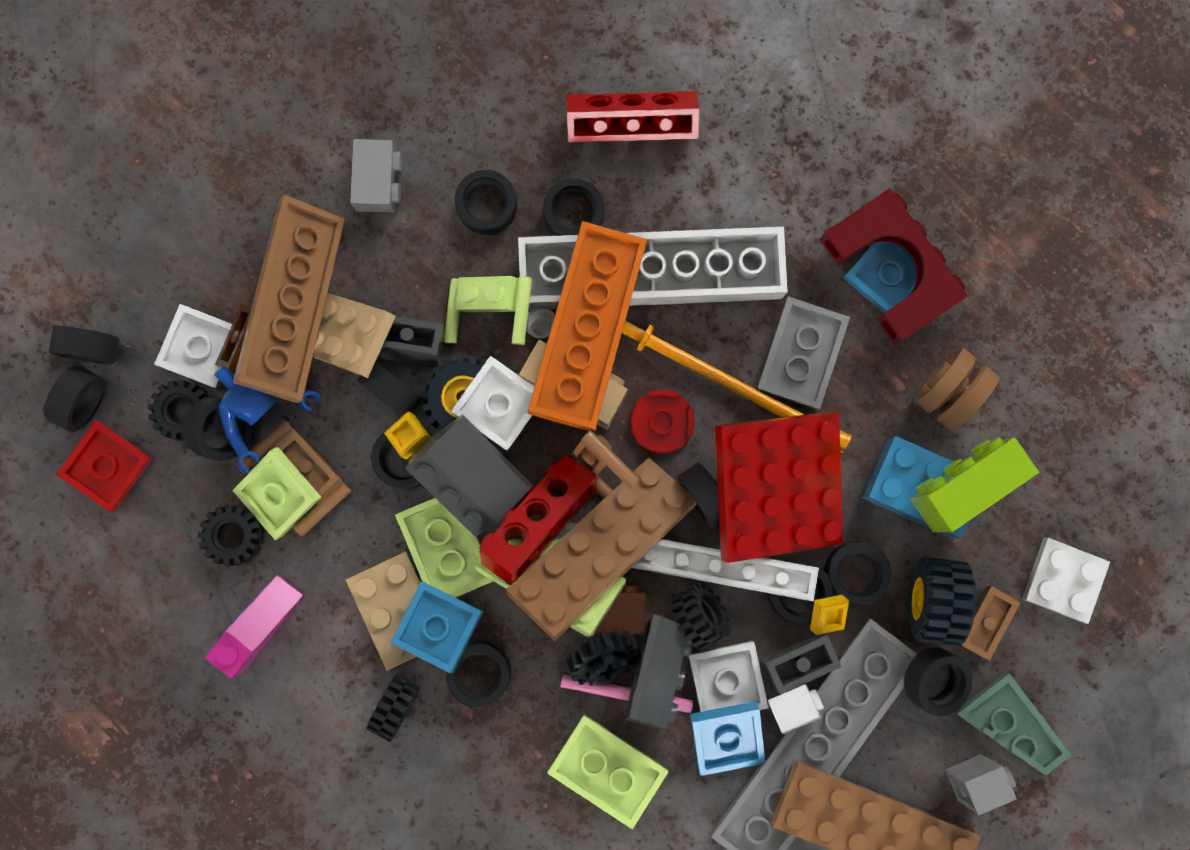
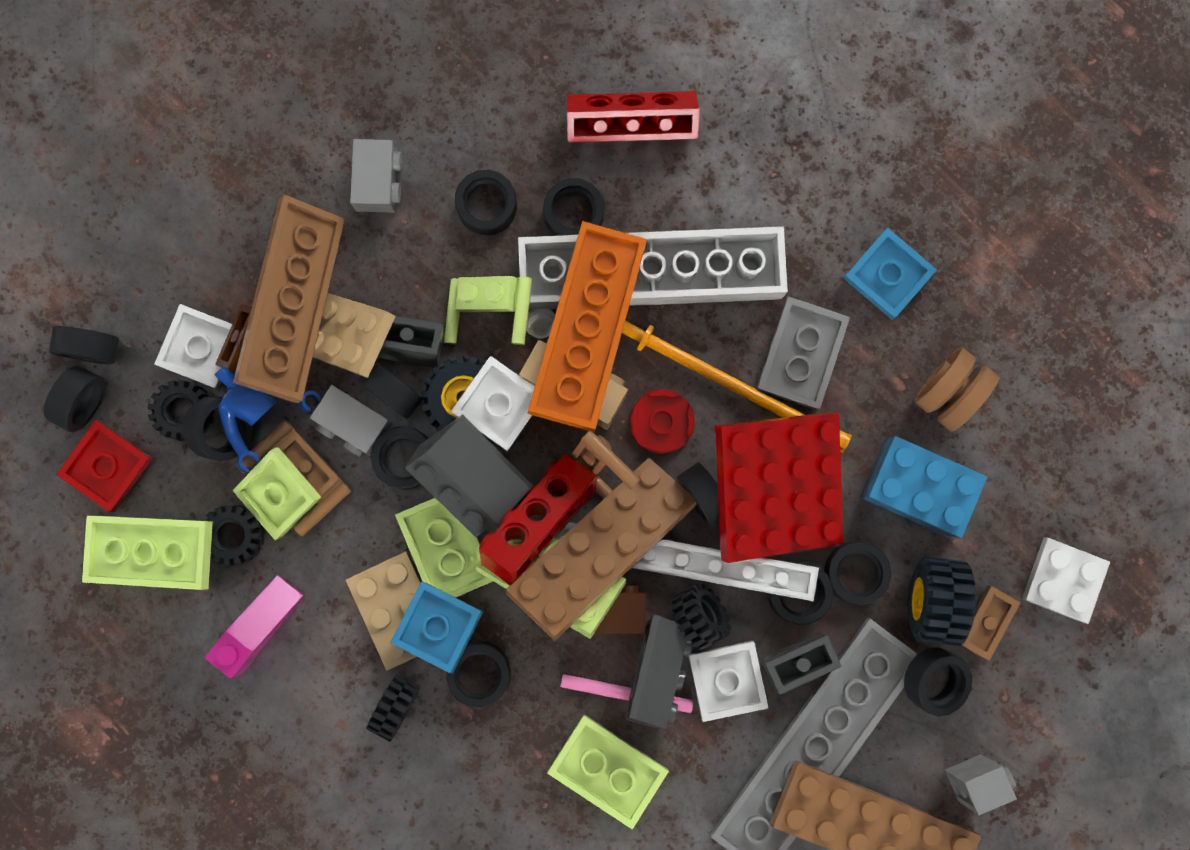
(147, 552): none -> yellowish green plate
(349, 420): none -> light grey brick
(407, 435): yellow tile -> none
(603, 657): black gear -> none
(728, 738): plate -> none
(796, 708): white brick -> none
(829, 614): yellow tile -> none
(889, 222): dark red arch -> none
(973, 484): lime brick -> none
(1014, 723): sand green wing -> none

